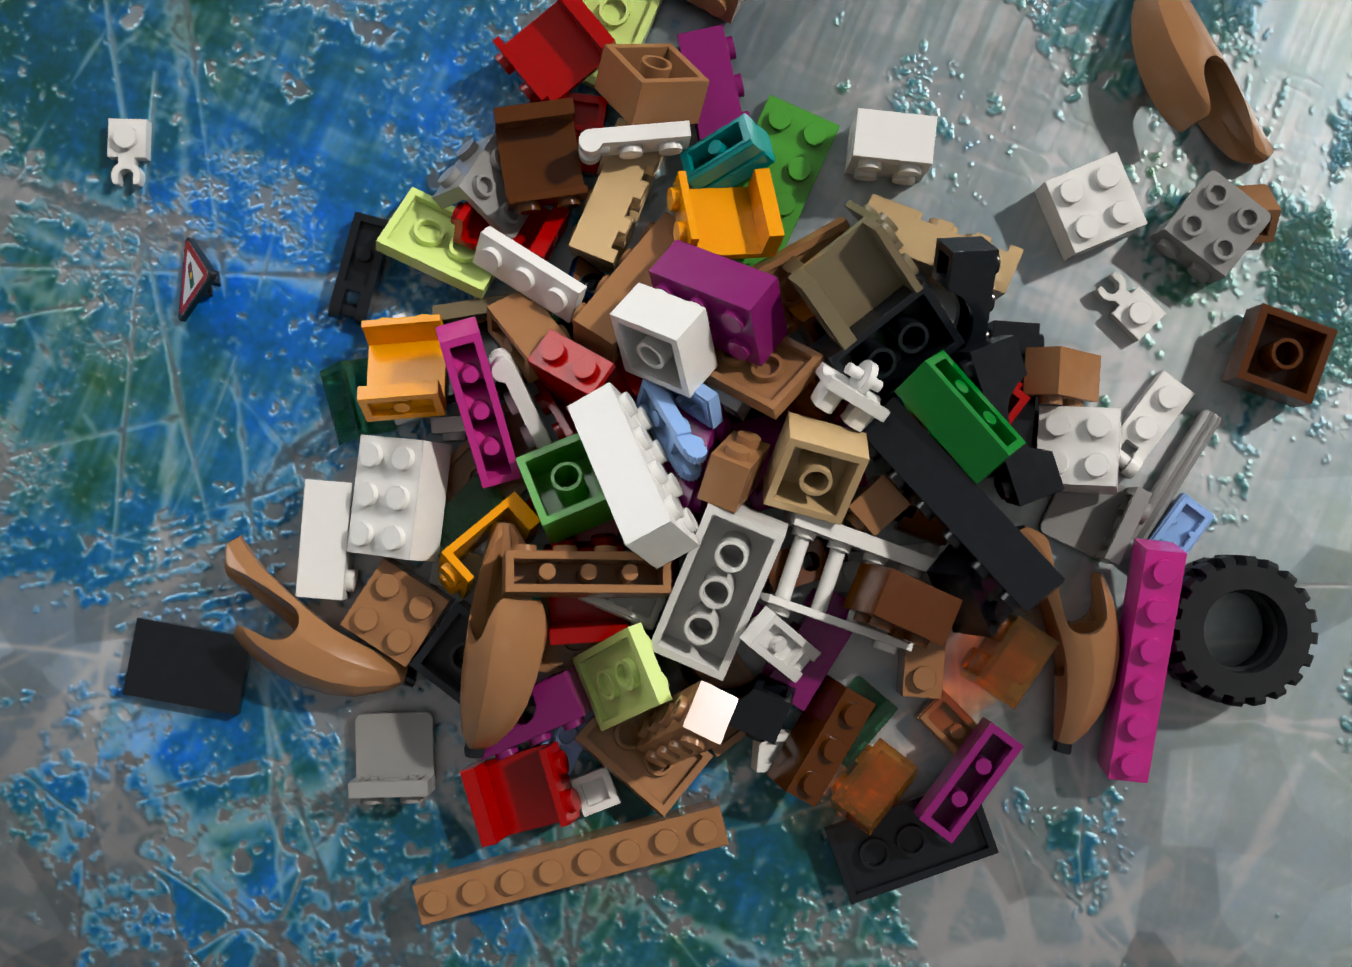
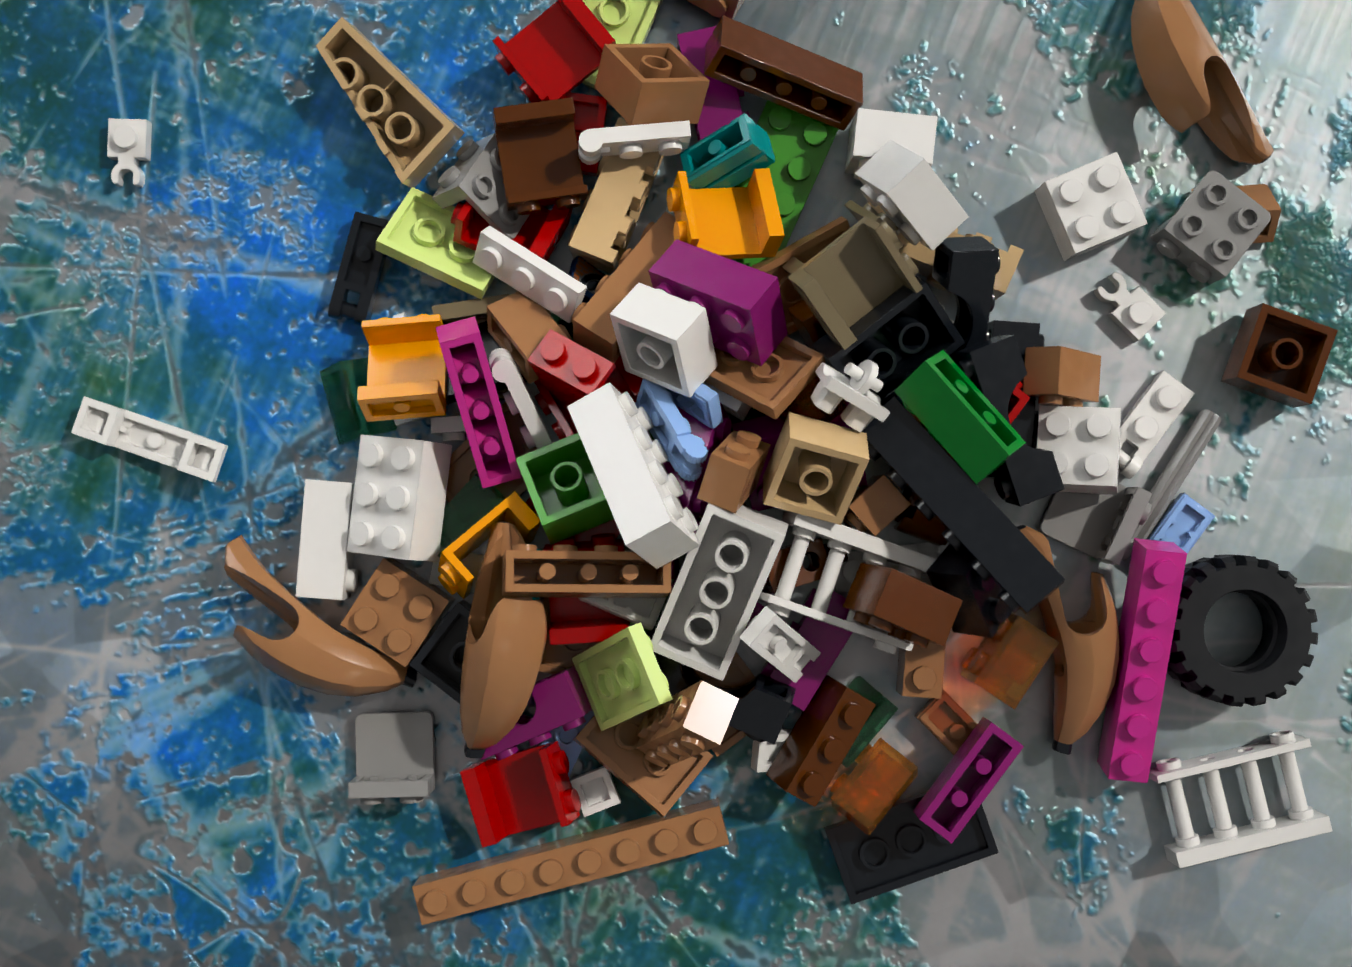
(150, 438): none -> white slope
(187, 666): black tile -> none
(197, 279): piece -> none
(398, 114): none -> tan wedge
(783, 73): none -> reddish brown brick
(910, 195): none -> white brick
(1264, 828): none -> white fence

